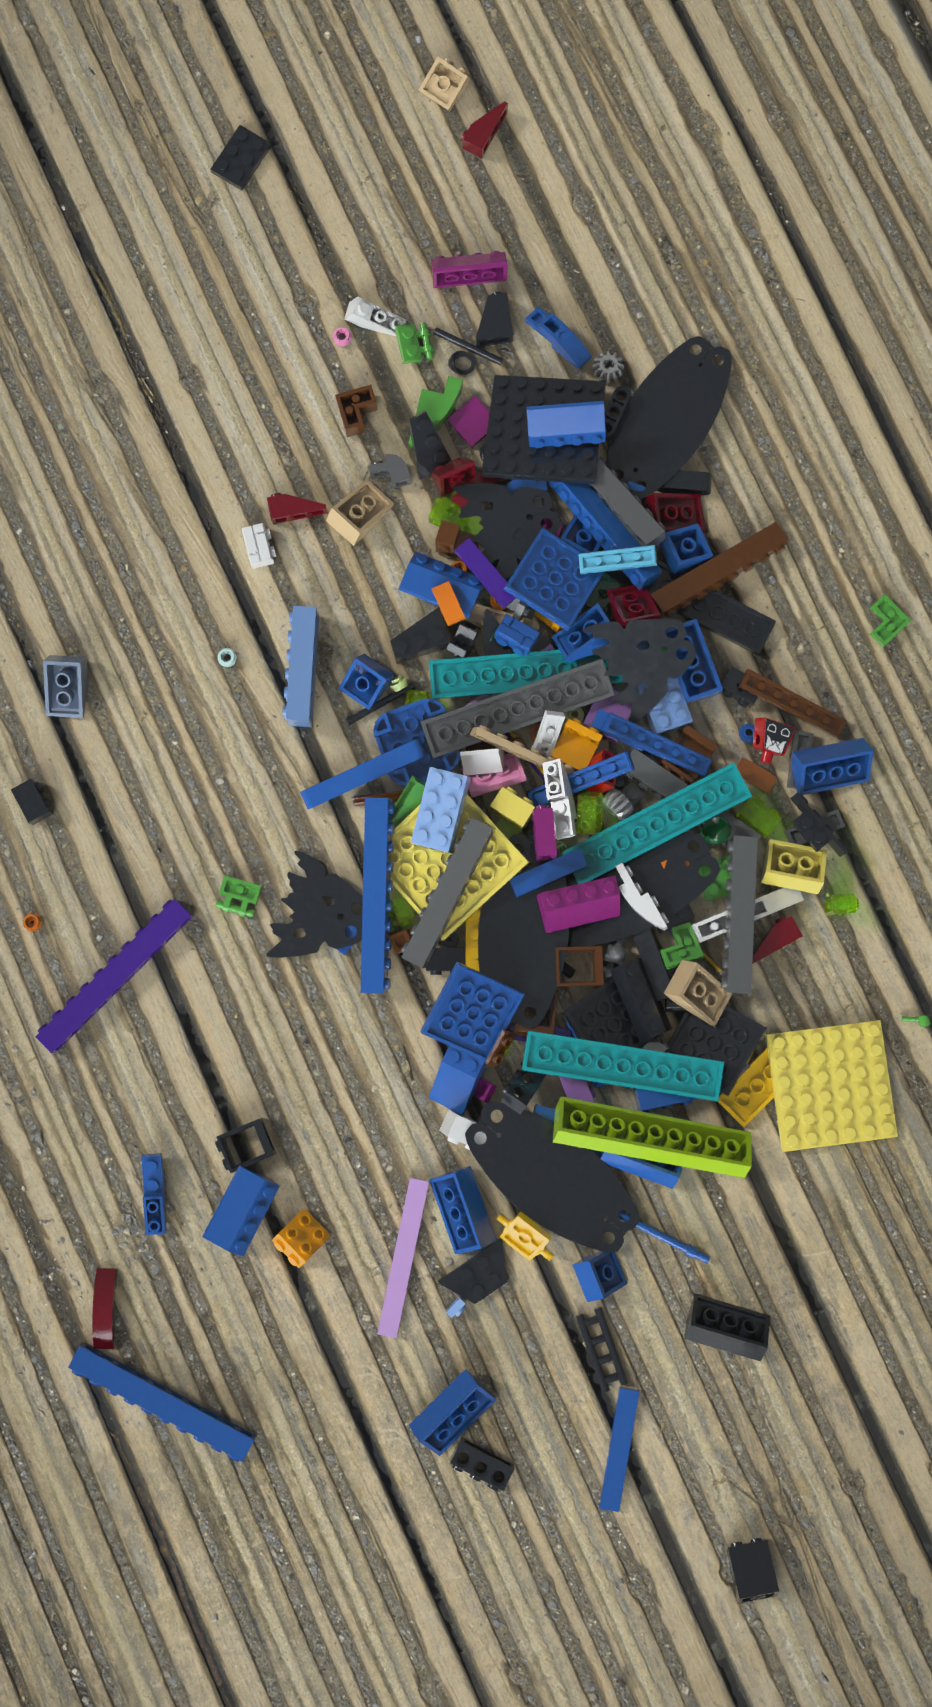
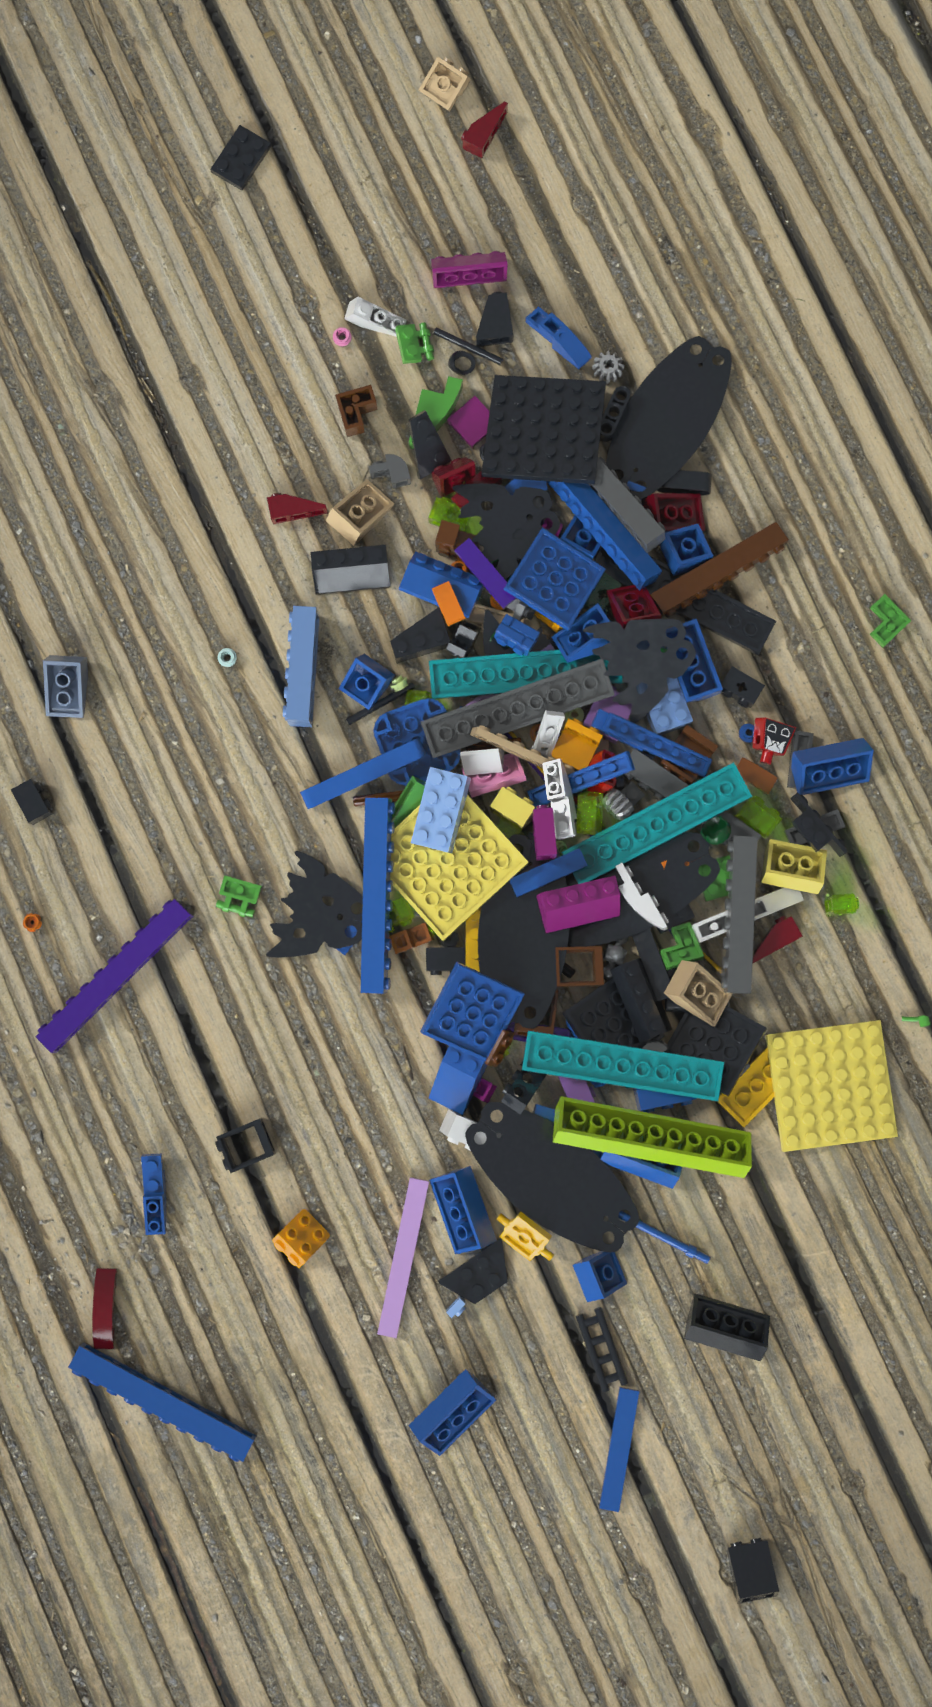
(241, 1211): blue slope -> none
(258, 545): white brick -> none
(350, 569): none -> slope
(448, 892): dark grey brick -> none
(478, 1454): black brick -> none
(566, 424): slope -> none
(617, 559): medium azure tile -> none
(792, 703): reddish brown plate -> none

